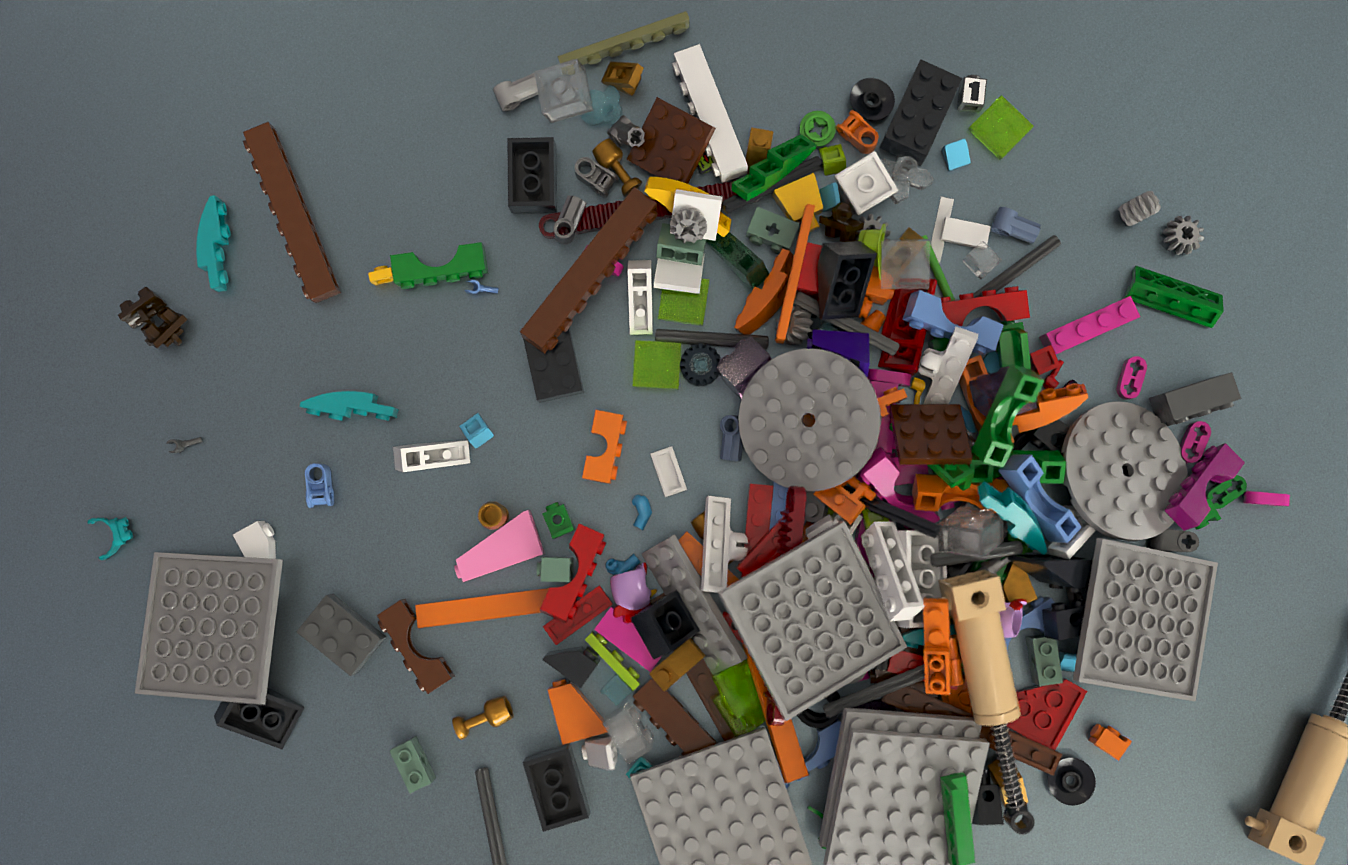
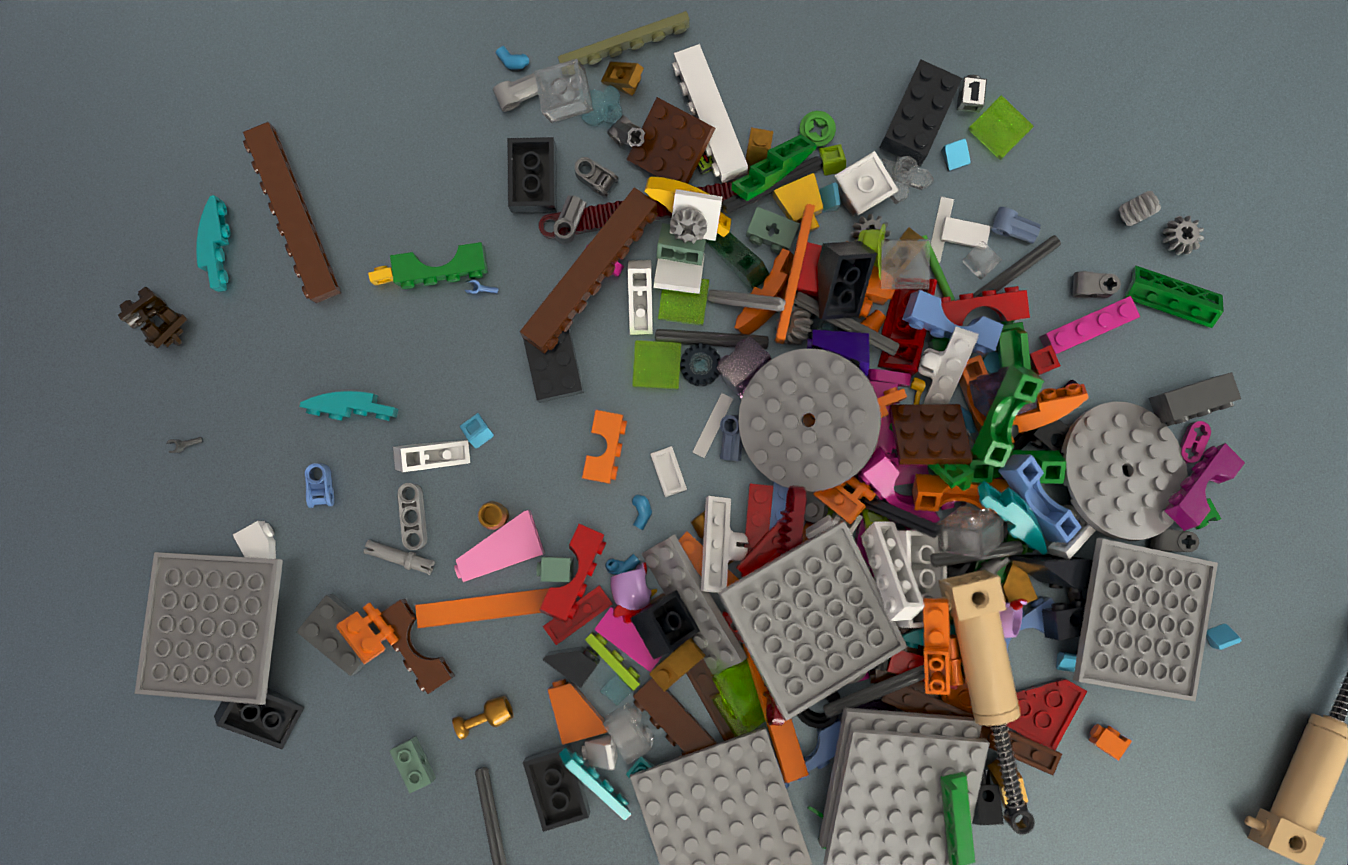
(120, 533): teal helmet -> none
(361, 637): none -> orange plate
(405, 507): none -> light grey beam
(408, 560): none -> light grey pin
(512, 62): none -> dark azure arm
(566, 524): green brick -> none
(591, 779): none -> plate
(608, 155): pearl gold piece -> none
(712, 425): none -> white sticker
(746, 300): none -> light grey axle
(841, 223): dark brown hips -> none
(856, 128): orange piece -> none
(875, 91): black dish -> none
(1043, 660): sand green brick -> none
(1050, 381): red hand -> none
(1082, 786): black dish -> none
(1090, 284): none -> flat silver piece
(1126, 376): dark pink beam -> none
(1222, 637): none -> medium azure slope
(1228, 496): green beam -> none
(1265, 498): dark pink beam -> none

